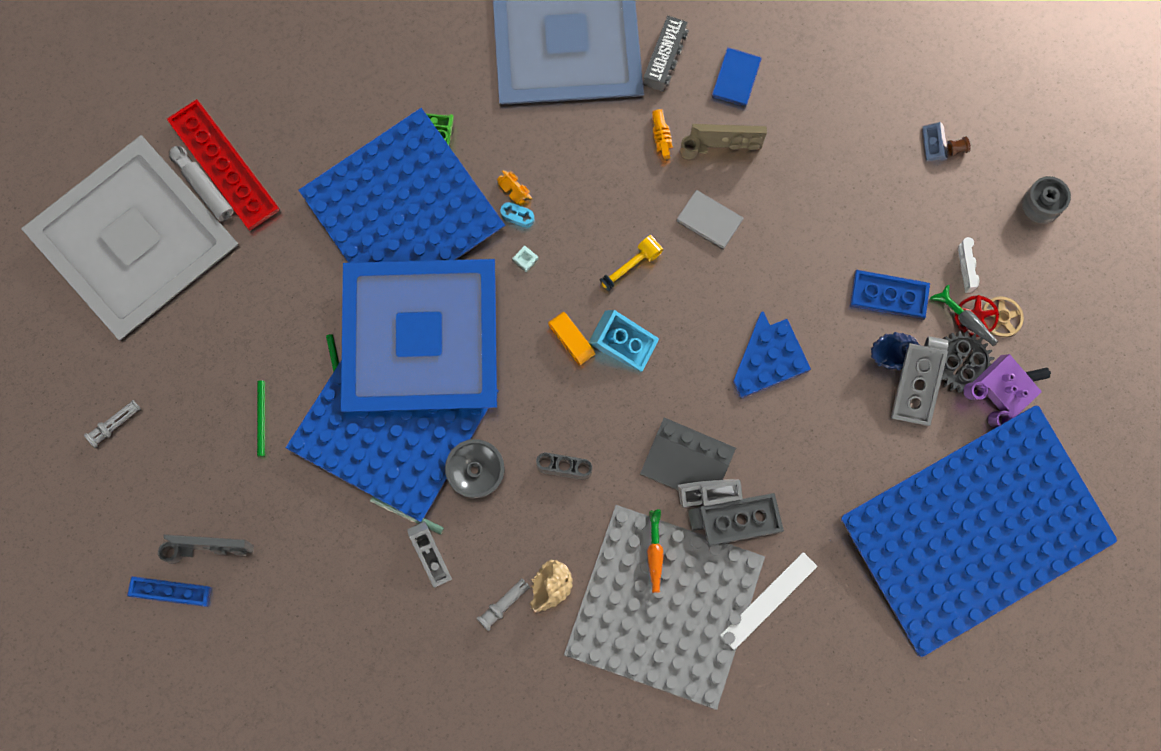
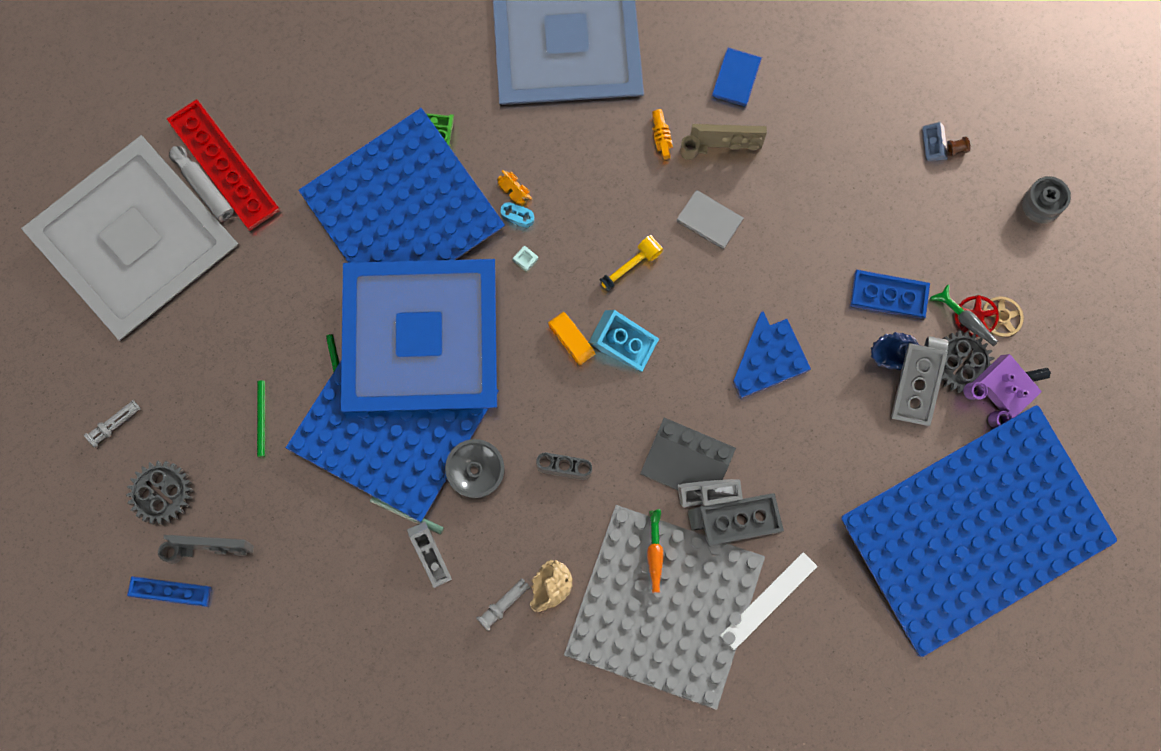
(171, 478): none -> dark grey gear
(665, 53): dark grey brick -> none
(968, 265): white plate -> none

